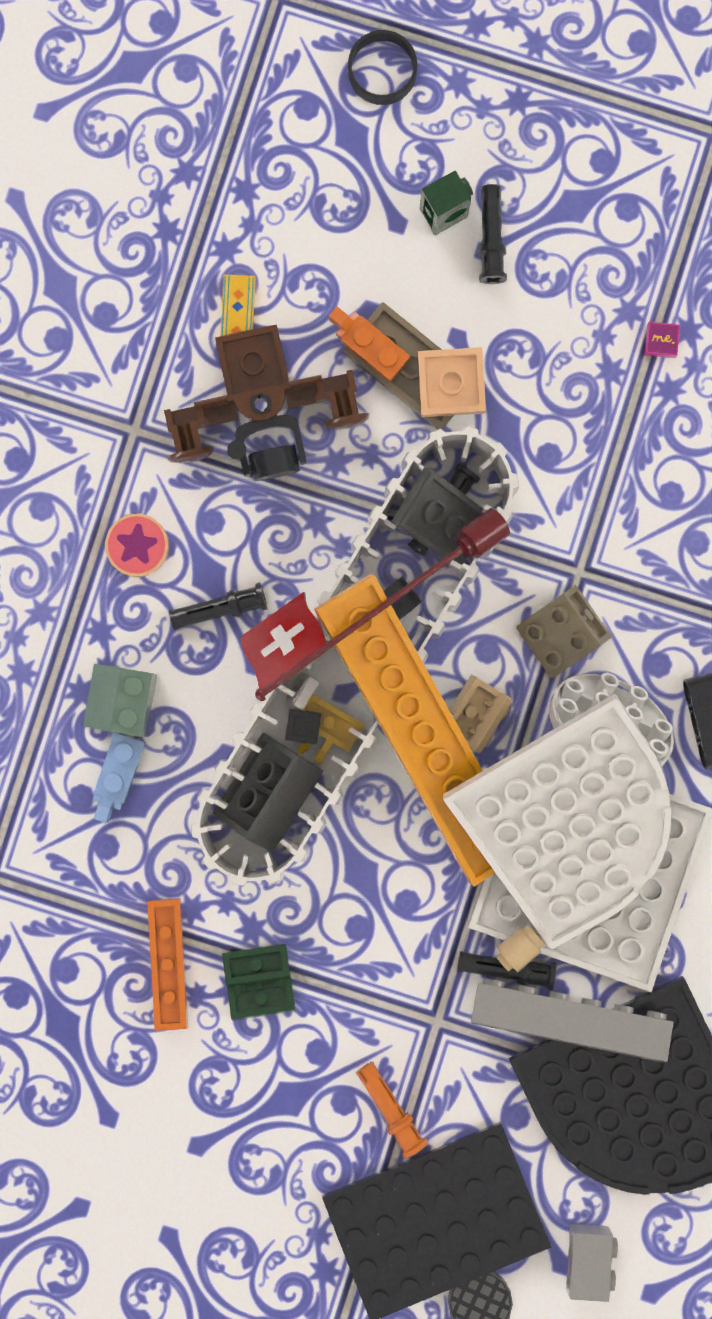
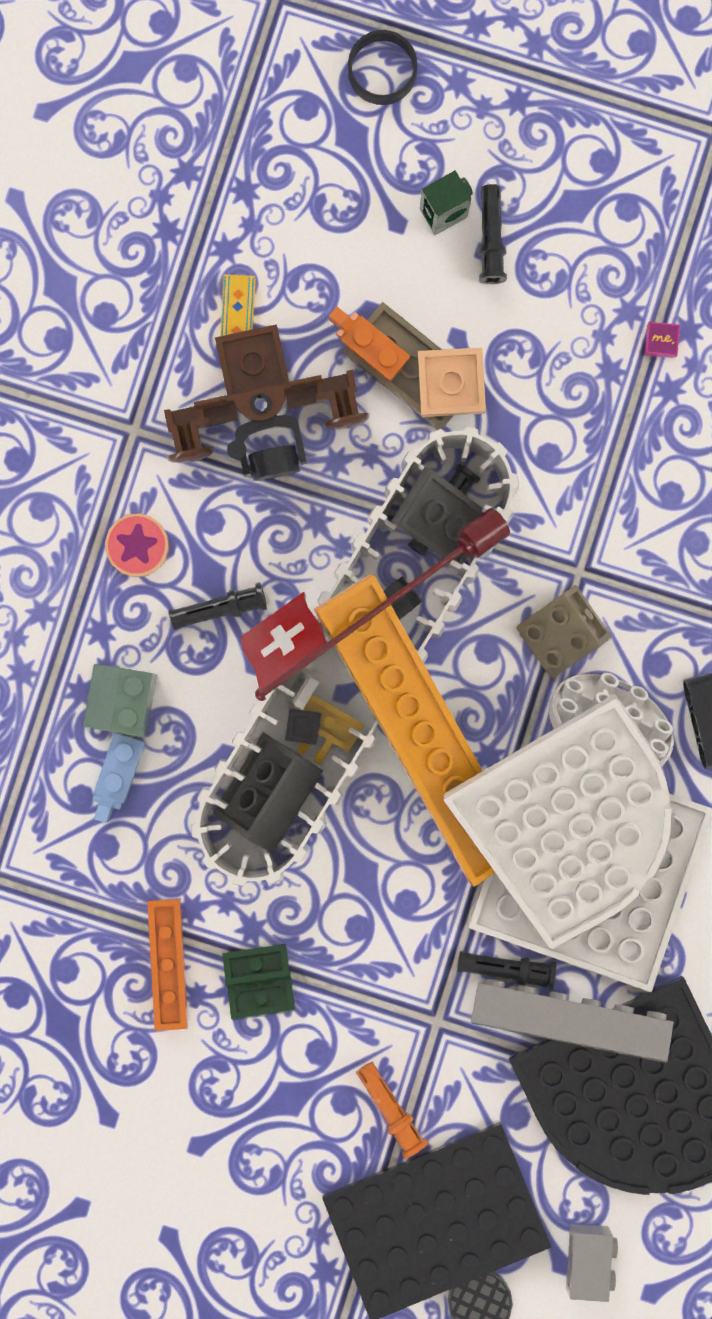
(479, 712): tan bracket -> none
(520, 948): tan brick -> none

